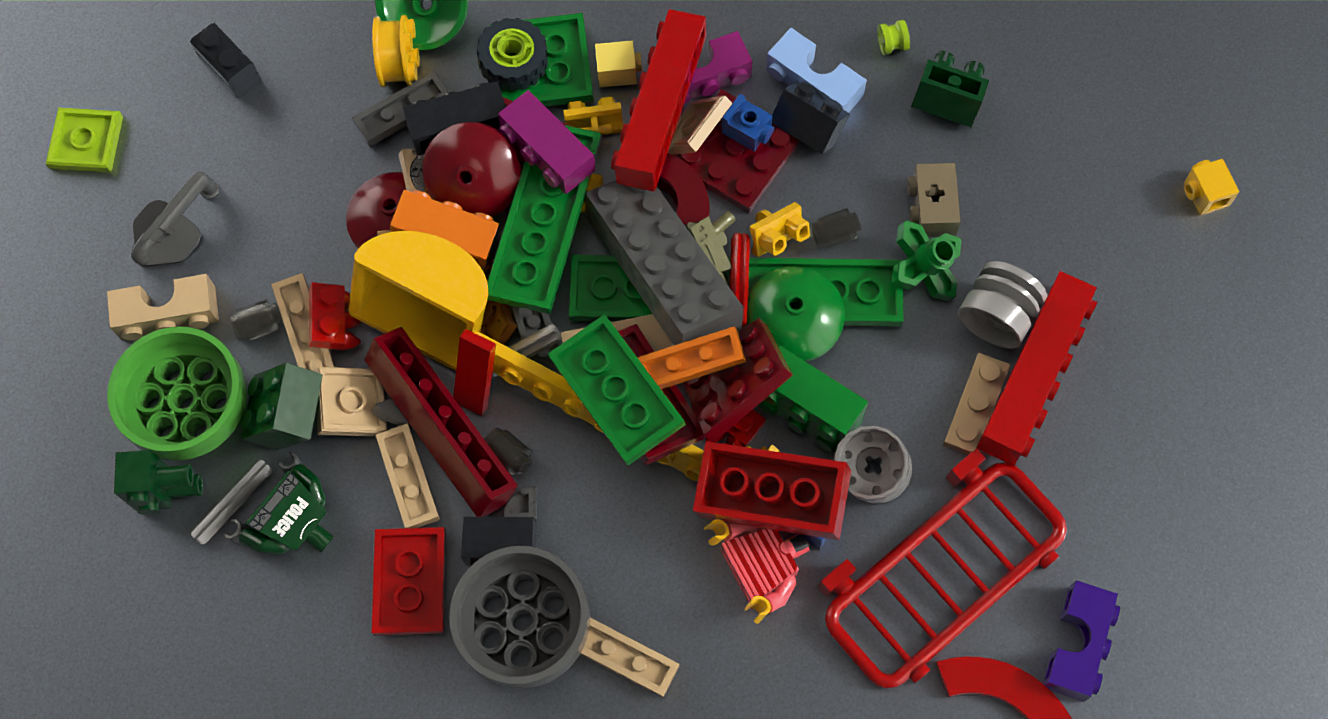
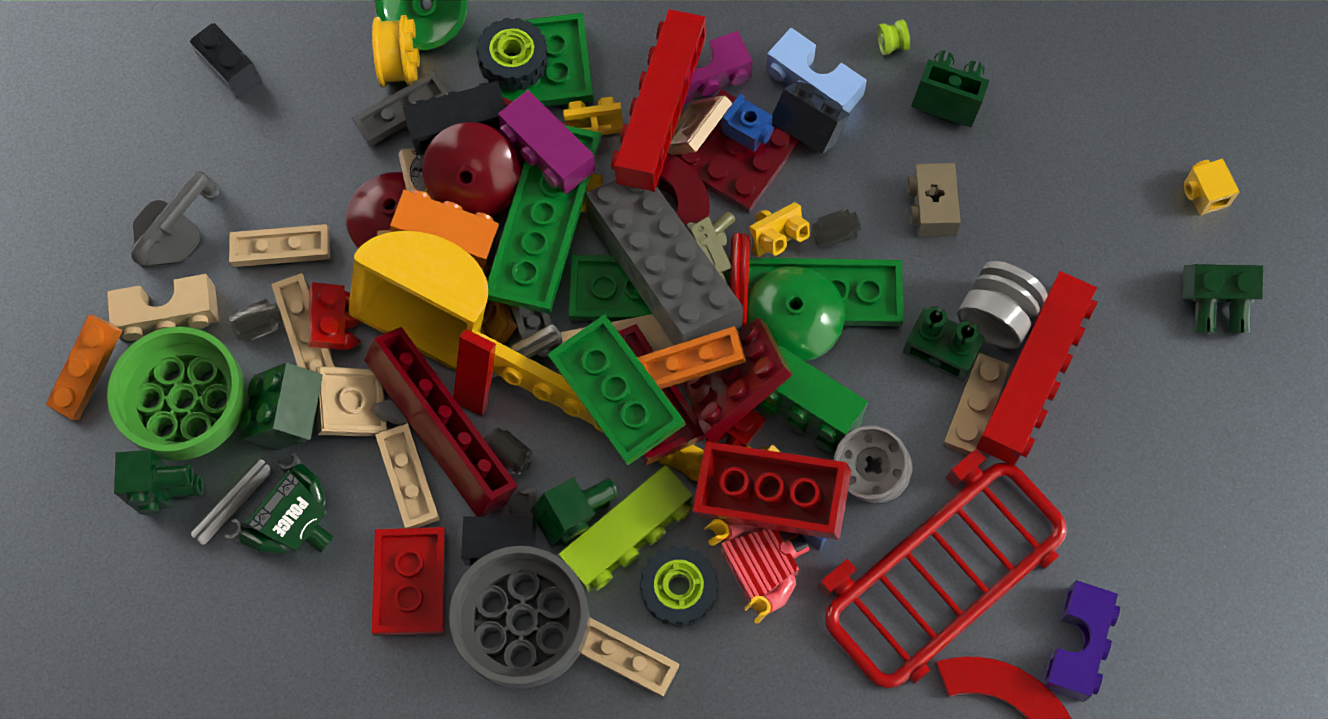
(84, 140): lime tile -> none
(84, 367): none -> orange plate
(279, 245): none -> tan plate
(567, 509): none -> dark green brick
(617, 63): light yellow brick -> none
(627, 529): none -> lime brick
(673, 564): none -> black wheel
(926, 261): green plant -> none
(943, 343): none -> dark green brick
(1213, 282): none -> dark green brick

